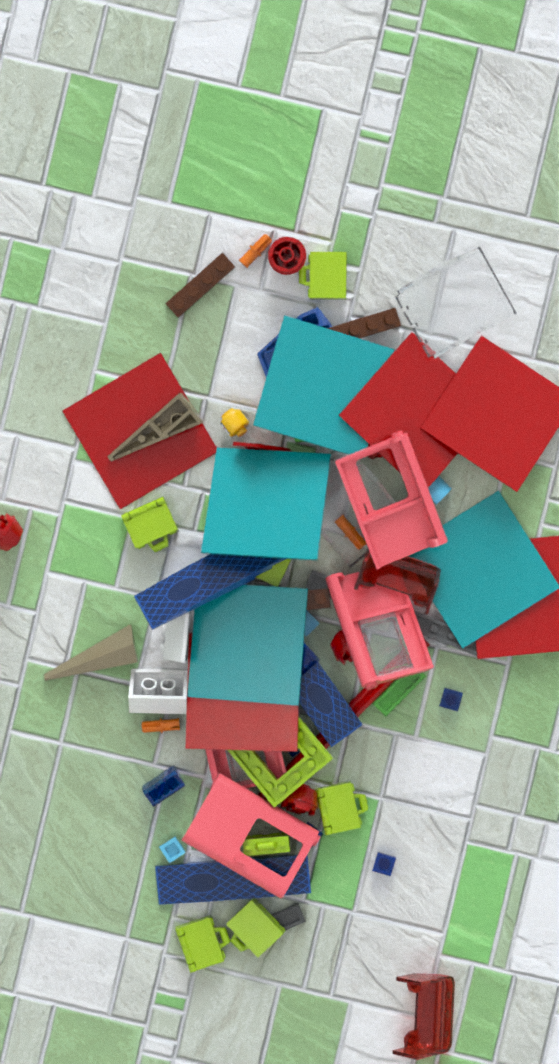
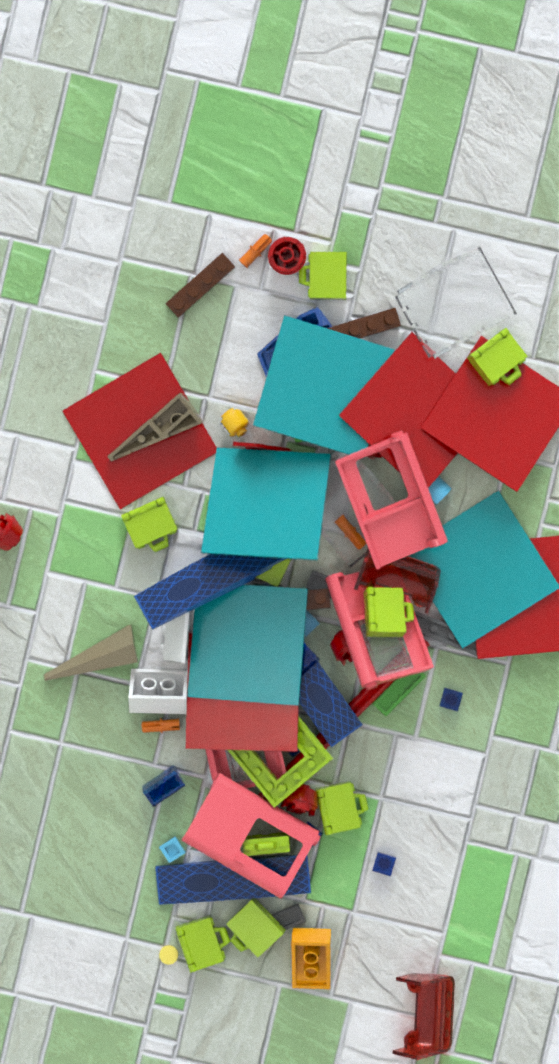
(168, 954): none -> light yellow piece
(311, 958): none -> light orange slope
(386, 612): none -> lime piece
(497, 358): none -> lime piece

